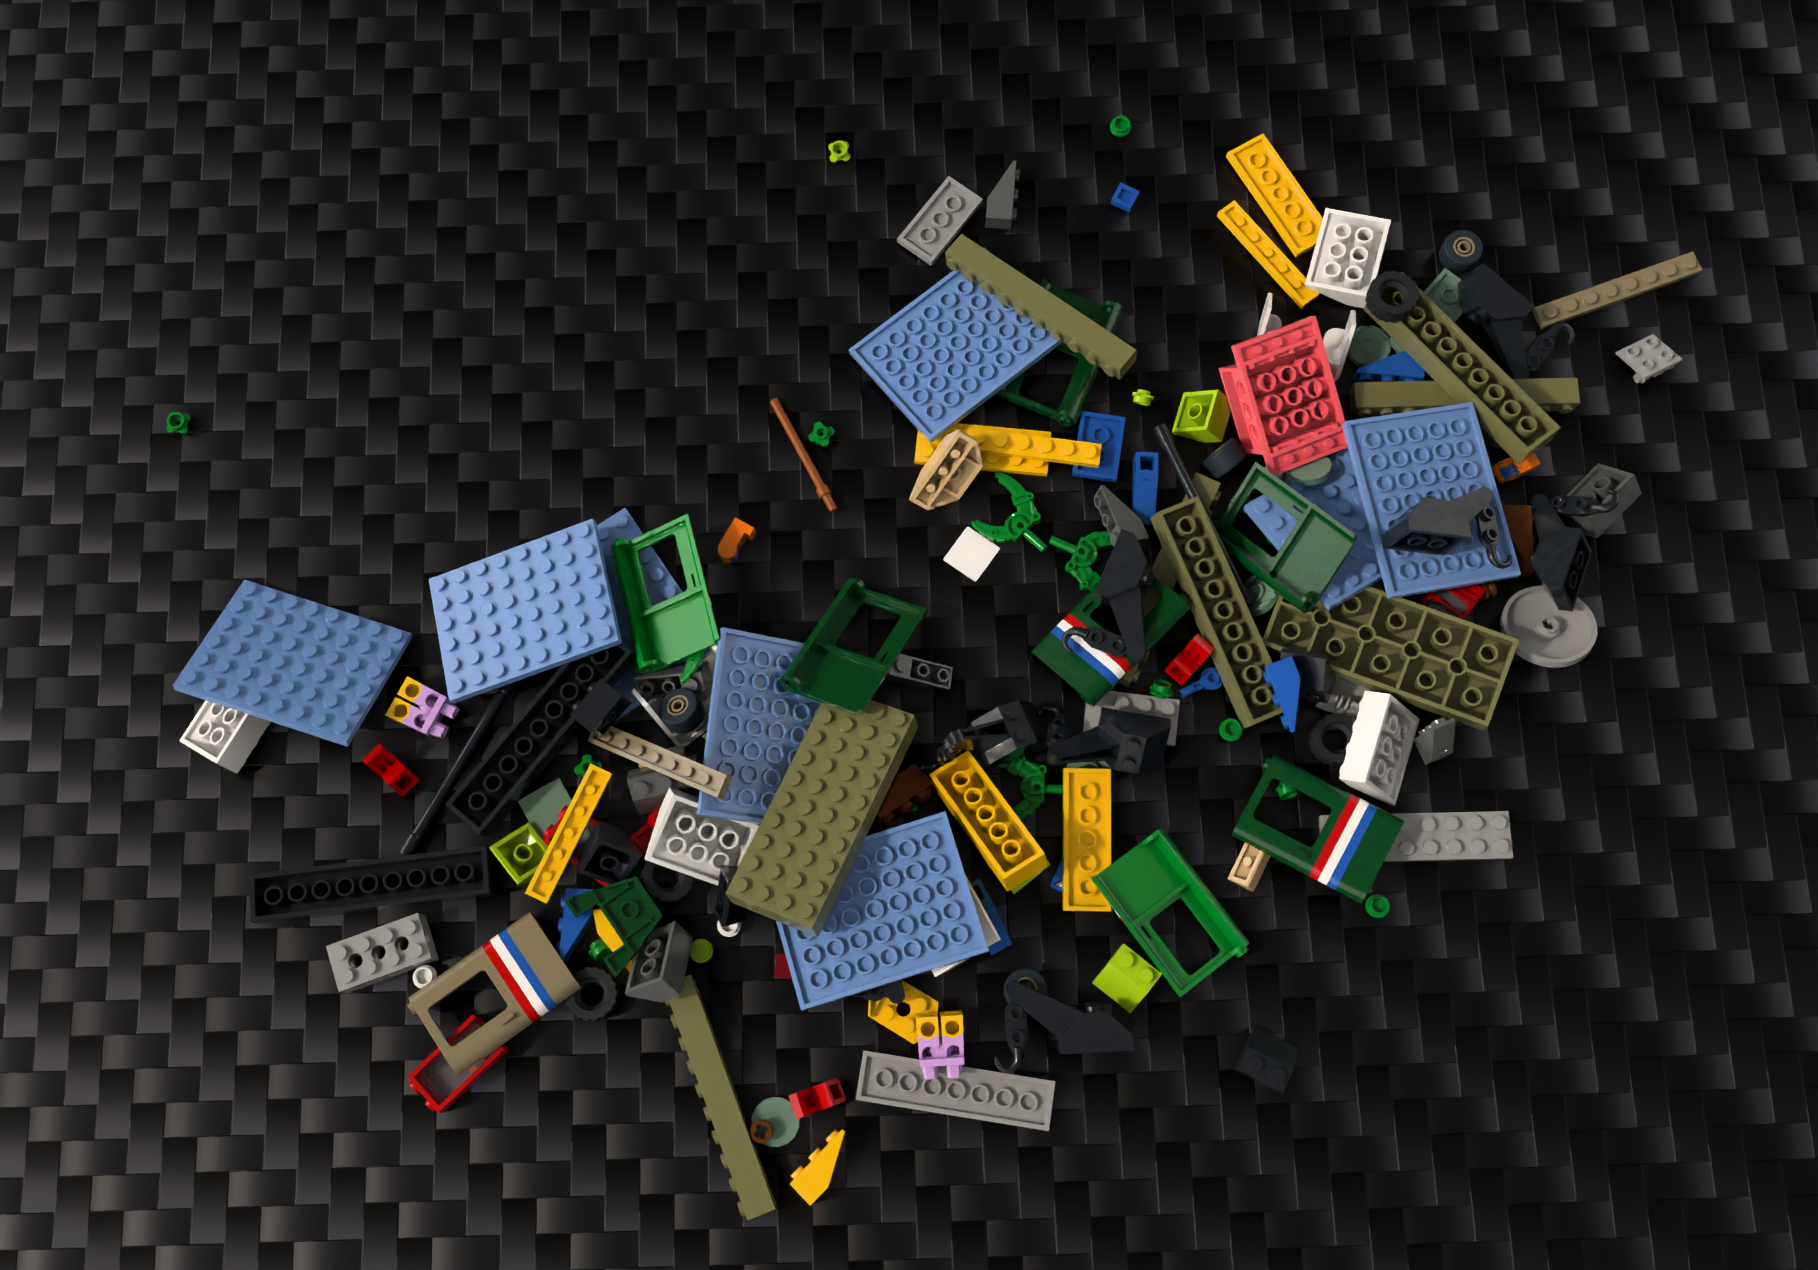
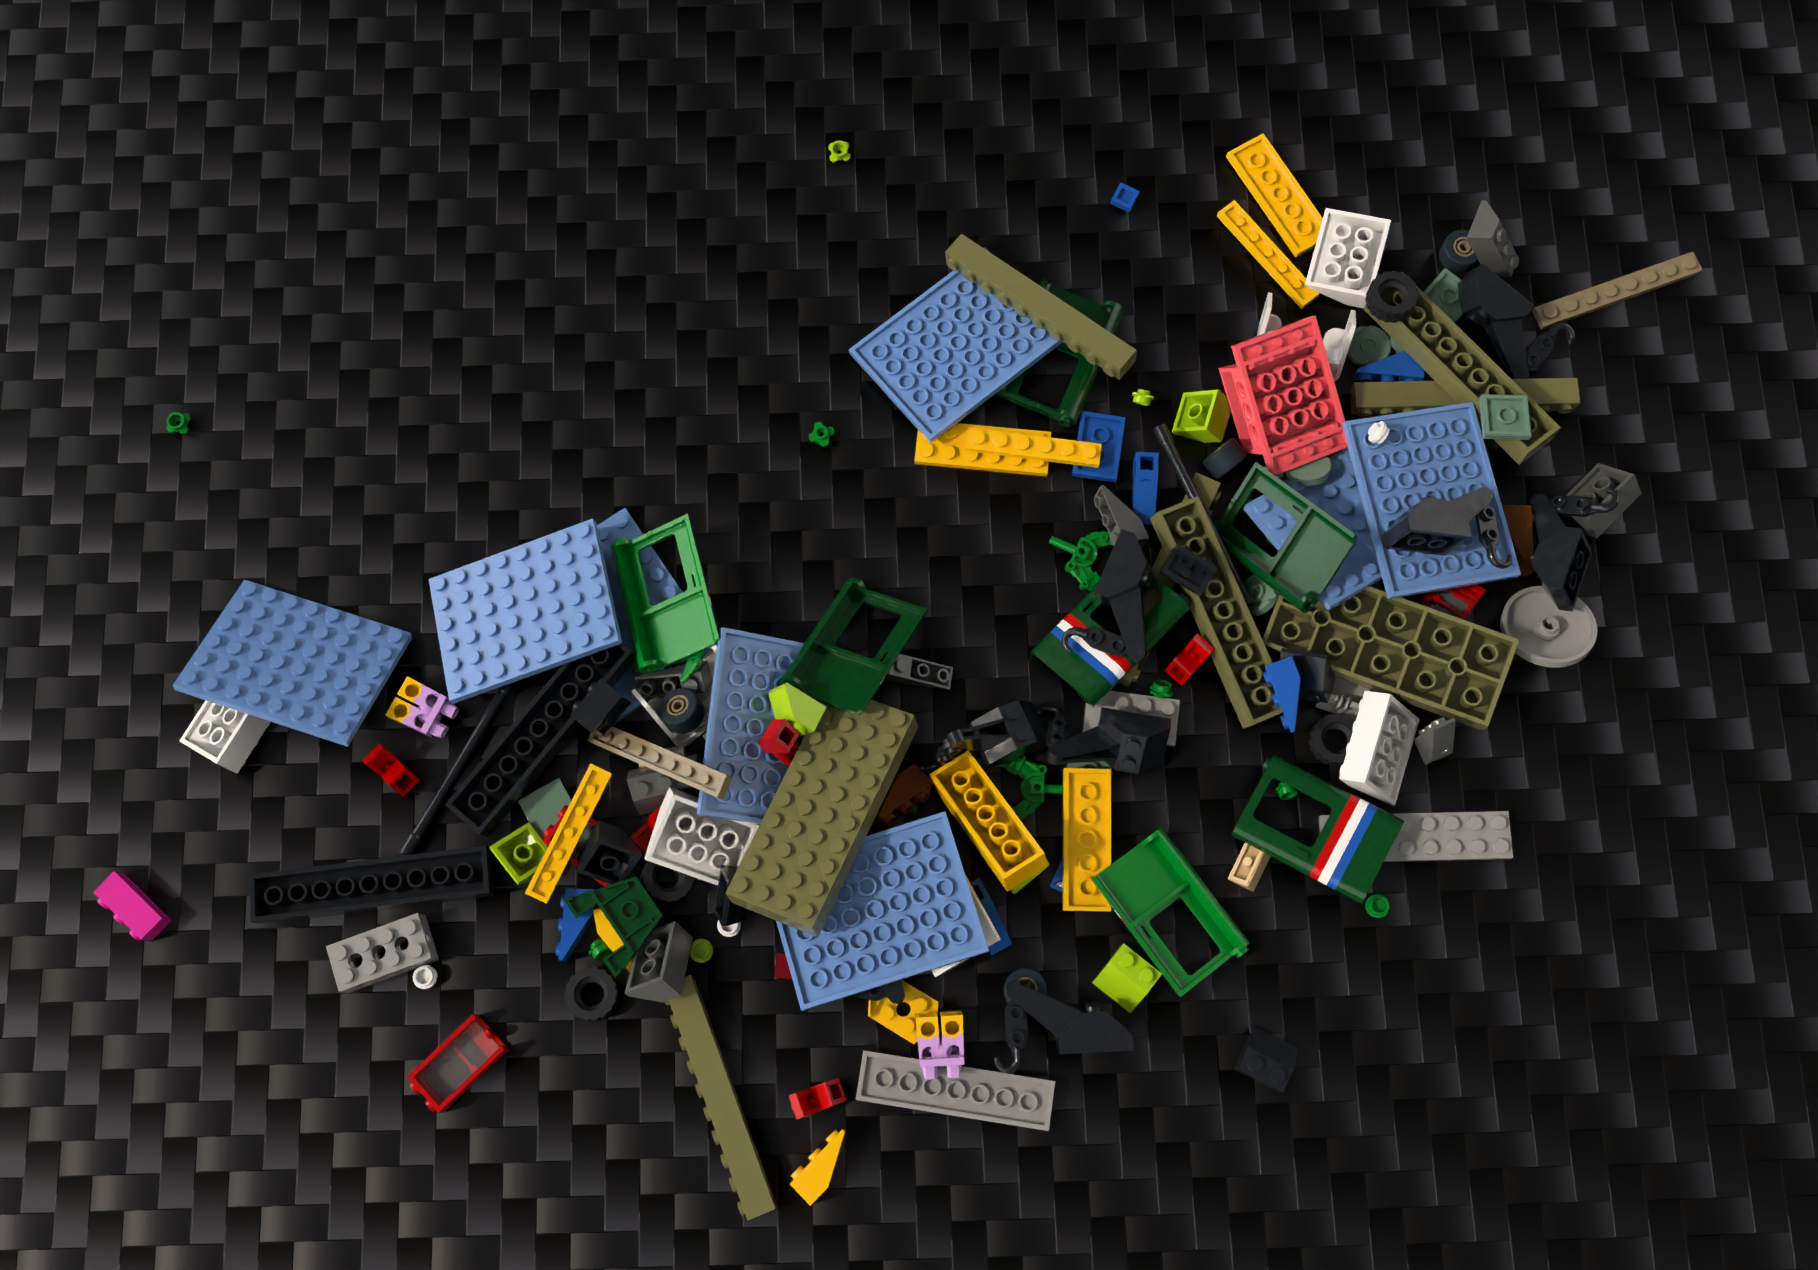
(131, 906): none -> dark pink brick
(524, 972): dark tan piece -> none
(586, 760): green plate -> none
(734, 539): orange leg -> none
(754, 1129): reddish brown bush -> none
(780, 740): none -> red brick
(781, 1117): sand green tile -> none
(796, 708): none -> lime slope
(822, 489): dark orange bar -> none
(940, 220): light grey plate -> none
(948, 471): tan wedge -> none
(971, 554): white sticker -> none
(1000, 201): dark grey slope -> none
(1019, 522): green bar -> none
(1120, 126): green plate -> none
(1188, 569): none -> black bracket
(1208, 680): blue plate -> none
(1230, 729): green plate -> none
(1378, 432): none -> white plate
(1490, 590): reddish brown bush -> none
(1491, 242): none -> dark grey slope
(1505, 417): none -> sand green tile
(1509, 469): orange leg -> none
(1648, 358): light grey hinge -> none

